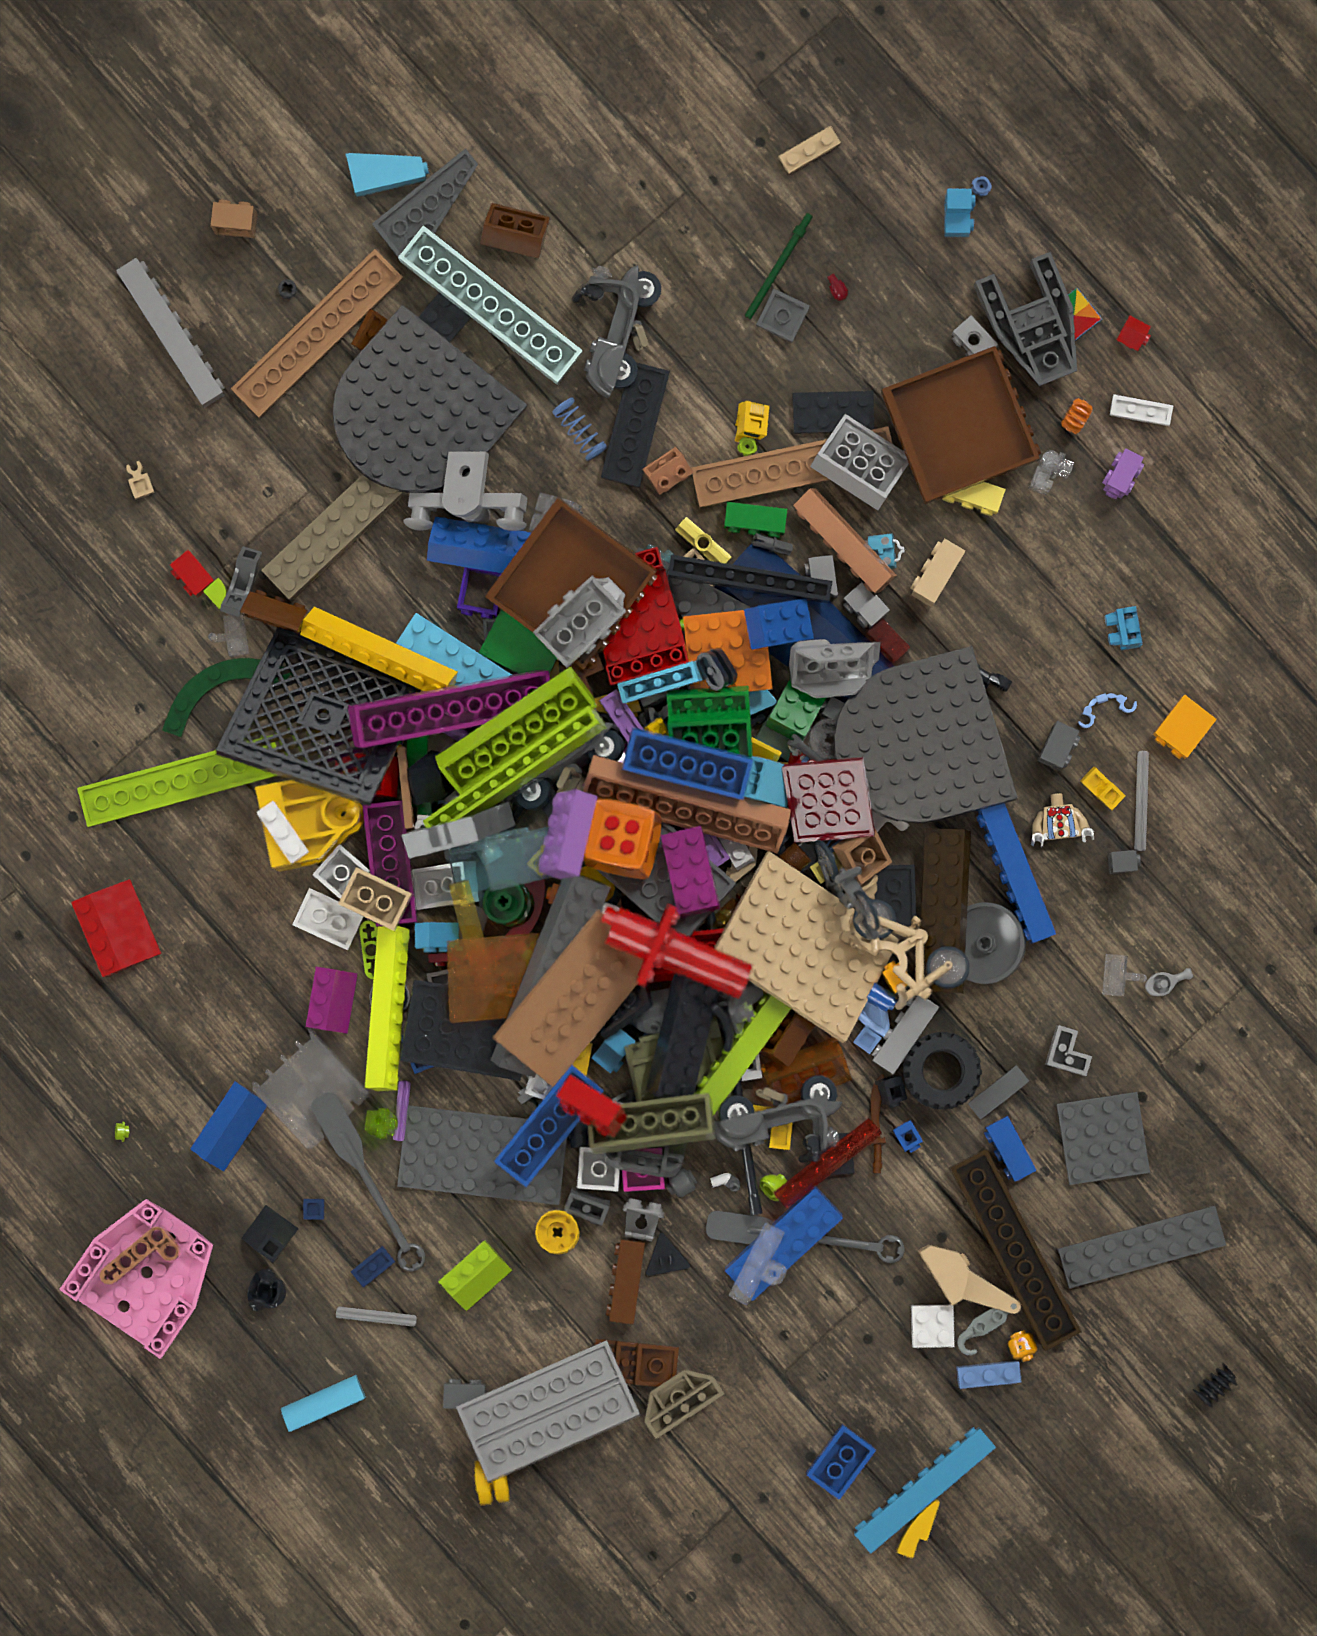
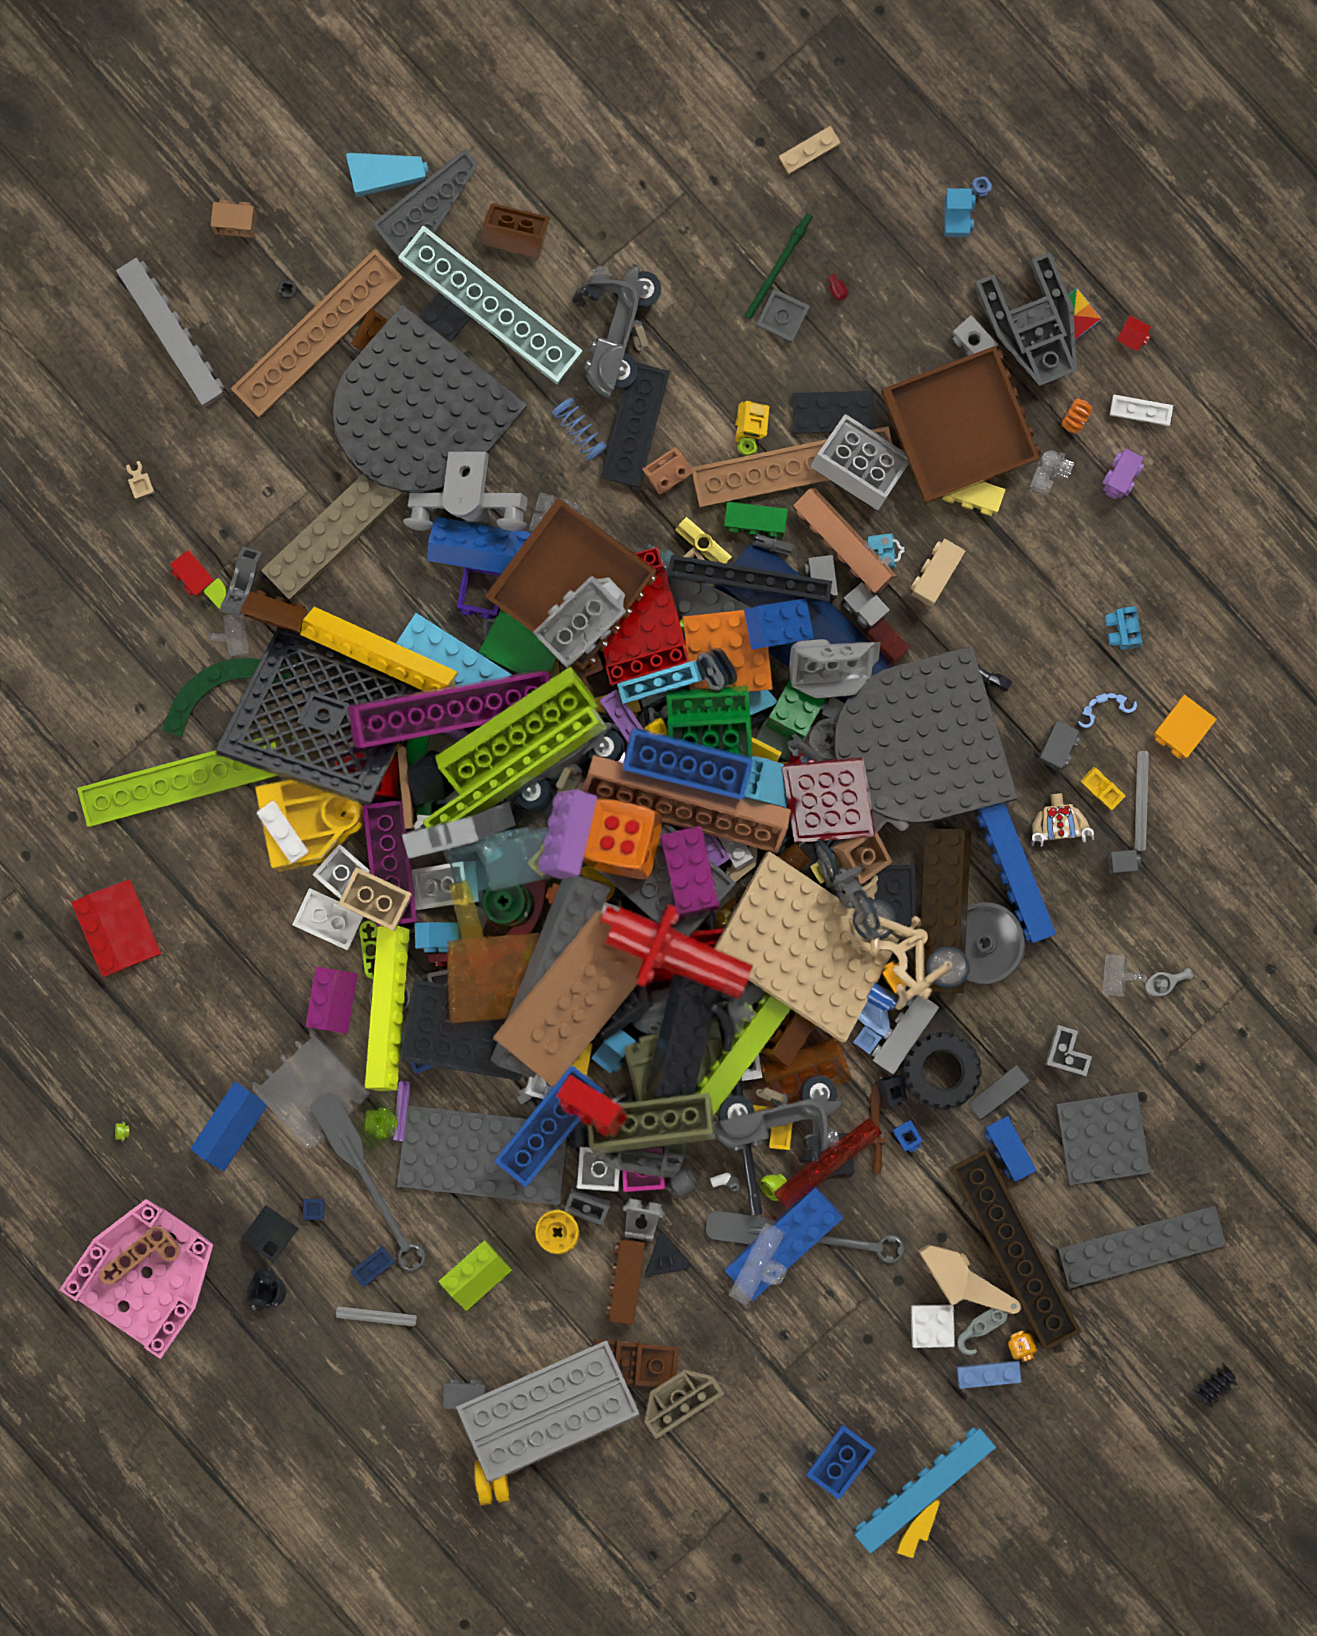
(322, 1403): medium azure brick -> none

